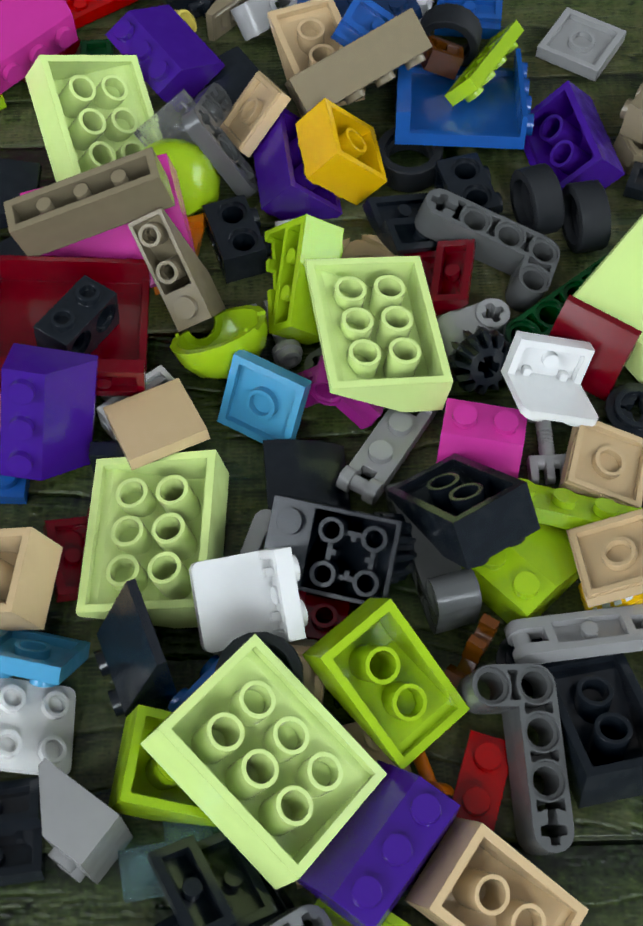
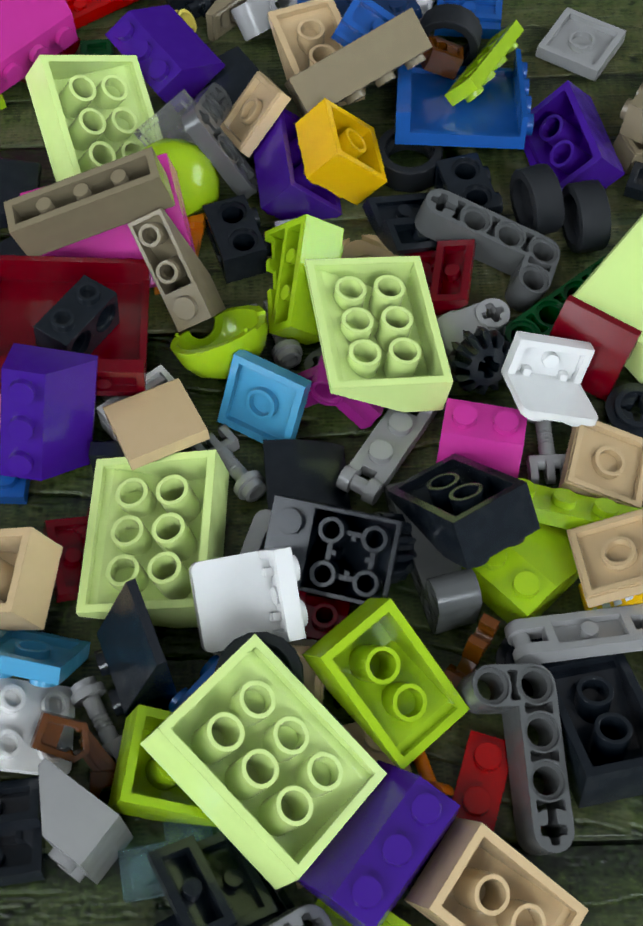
(47, 737): none -> reddish brown piece
(88, 694): none -> light grey hinge
(249, 484): none -> light grey hinge

